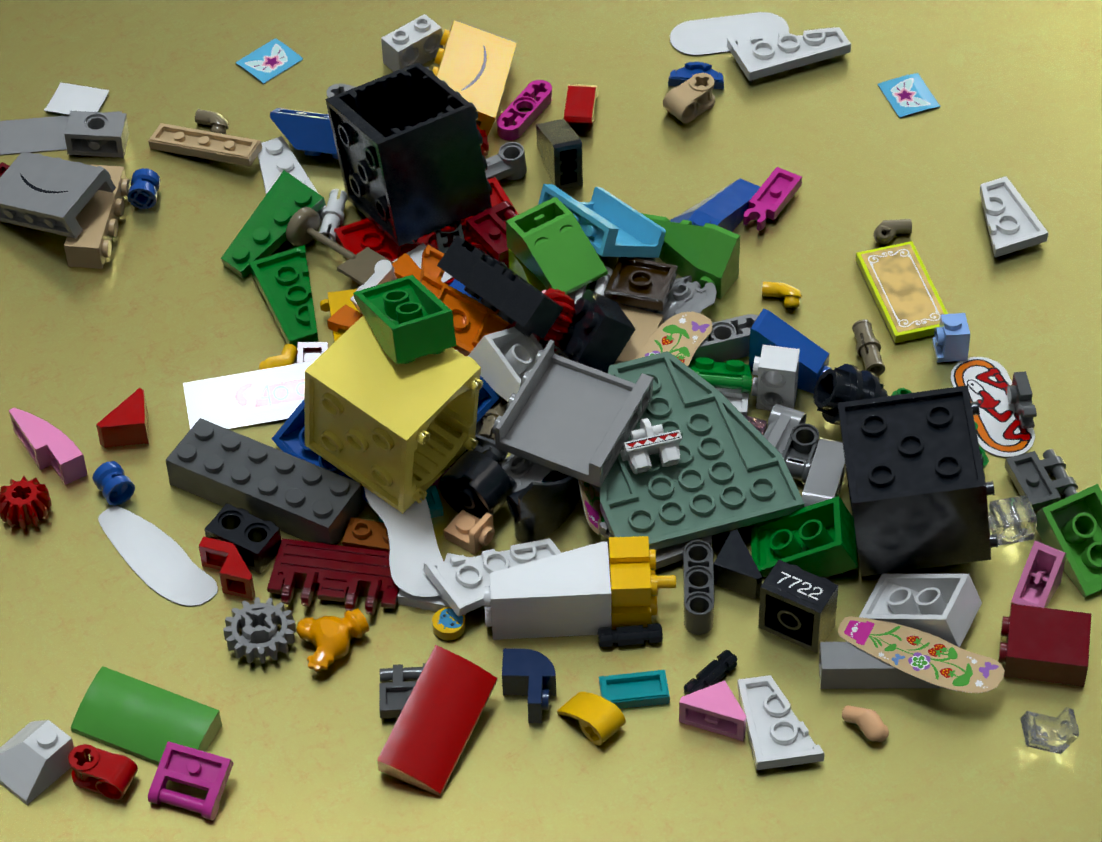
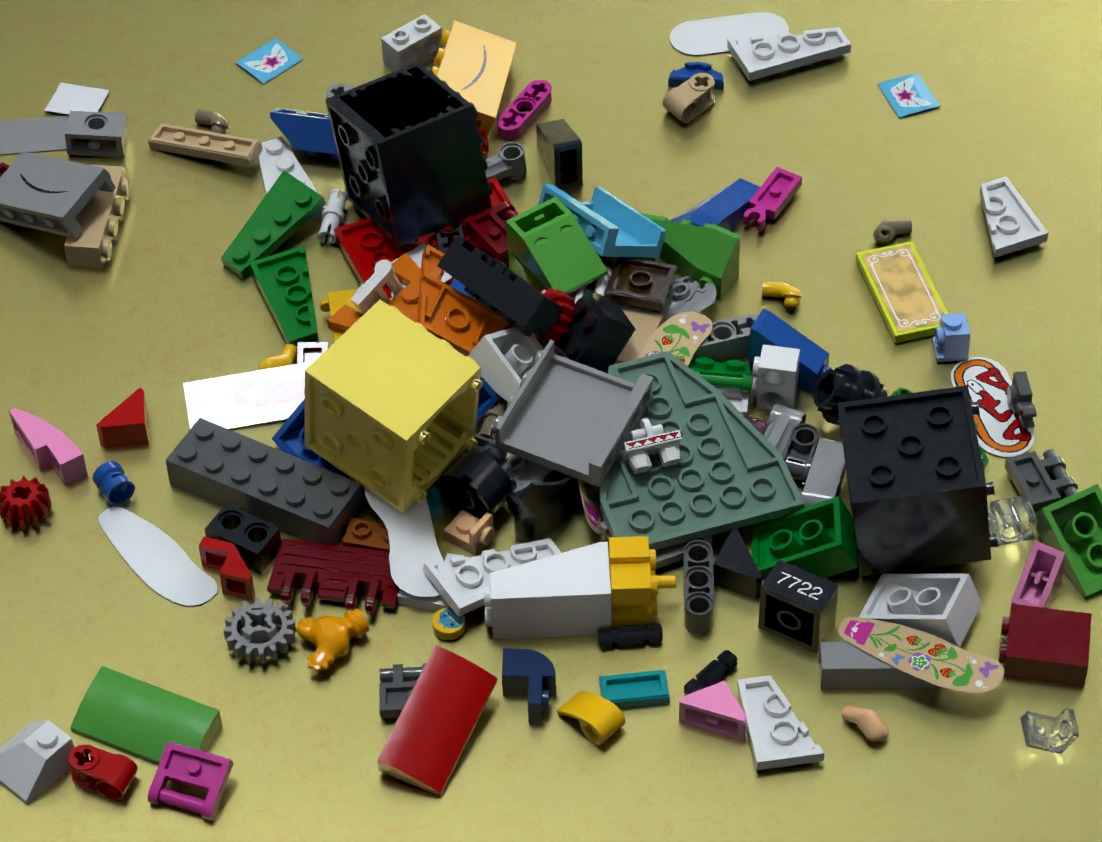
(144, 188): blue wheel -> none
(305, 226): dark tan piece -> none
(407, 319): green slope -> none
(580, 103): red slope -> none
(868, 347): dark tan pin -> none

